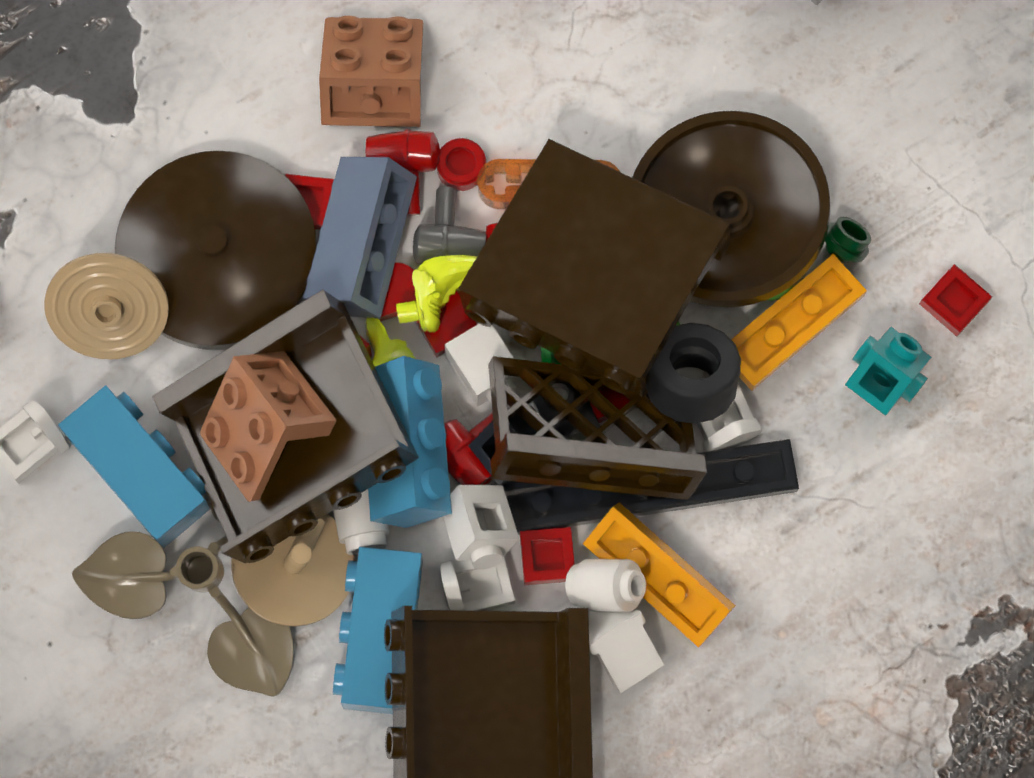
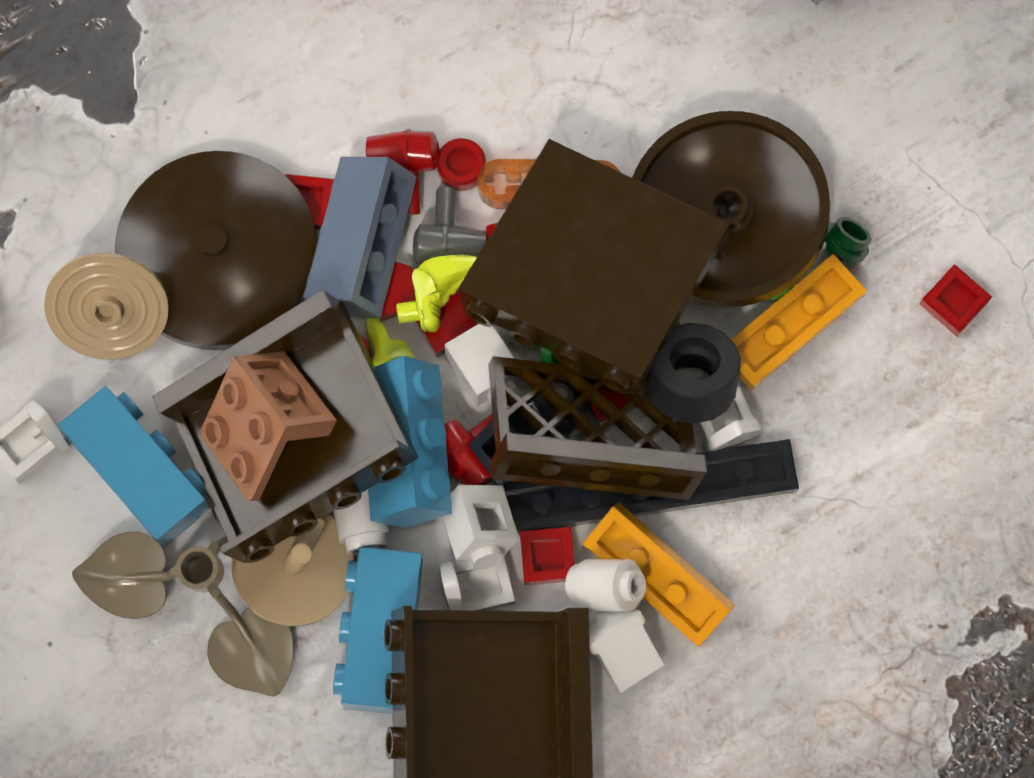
(371, 71): nougat bracket -> none
(888, 370): teal brick -> none

